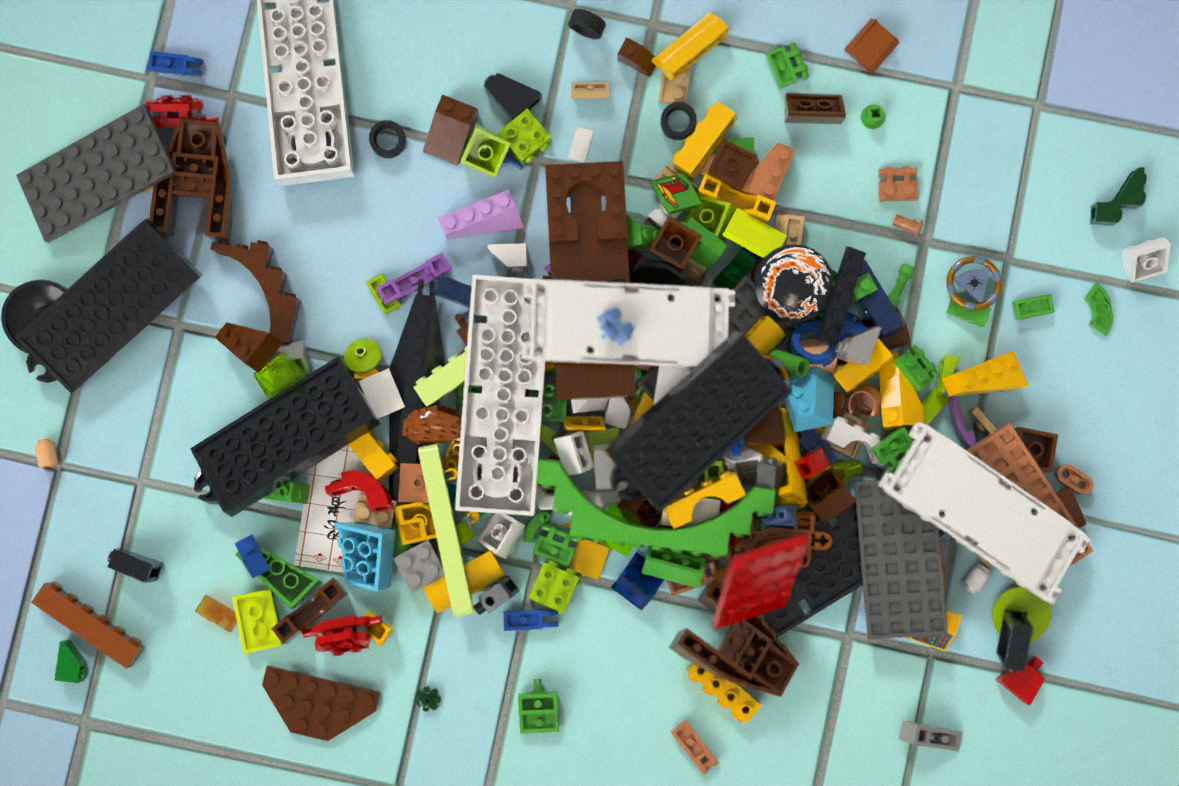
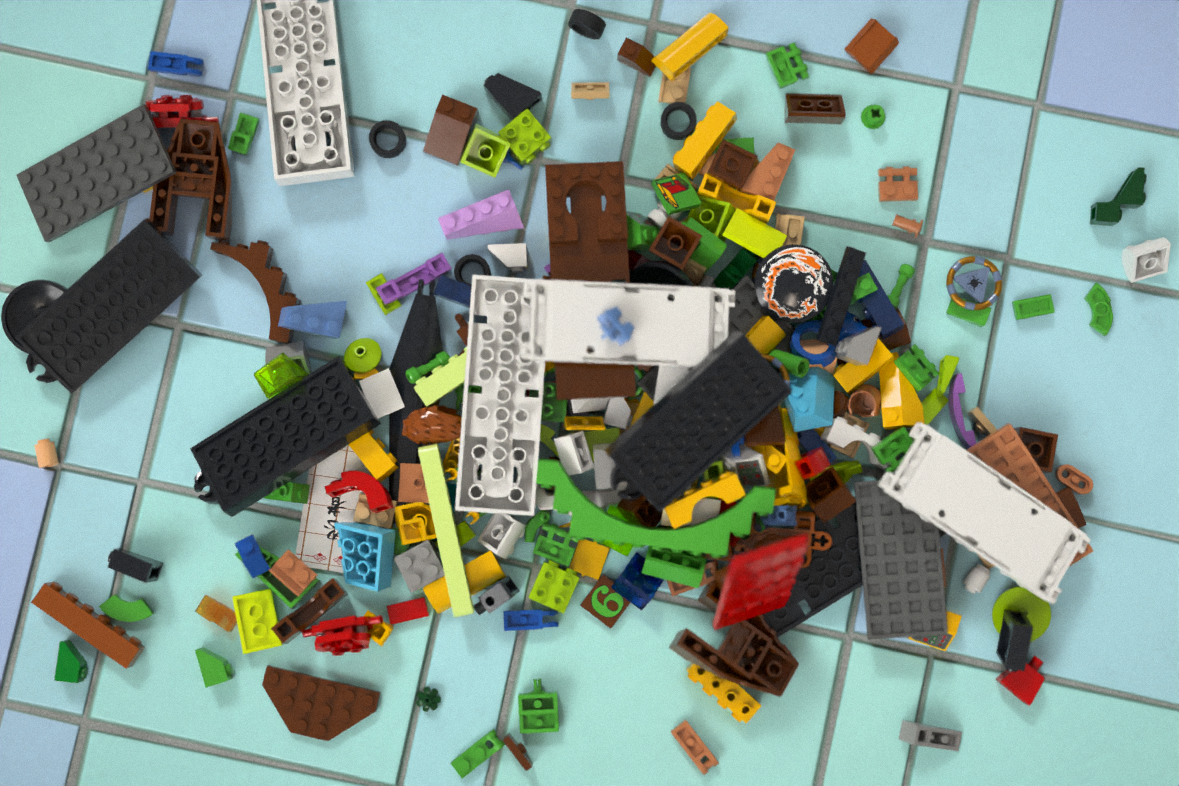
(126, 611): none -> bright green tile
(213, 667): none -> bright green slope
(244, 133): none -> bright green slope
(249, 345): reddish brown wedge -> none
(293, 572): none -> nougat plate
(316, 319): none -> medium blue wedge
(407, 610): none -> red tile
(414, 374): none -> bright green piece
(467, 259): none -> black tyre
(477, 754): none -> bright green plate
(518, 751): none -> reddish brown plate
(580, 144): white sticker -> none
(605, 602): none -> tile
(770, 473): dark grey brick -> none
(993, 375): yellow wedge -> none

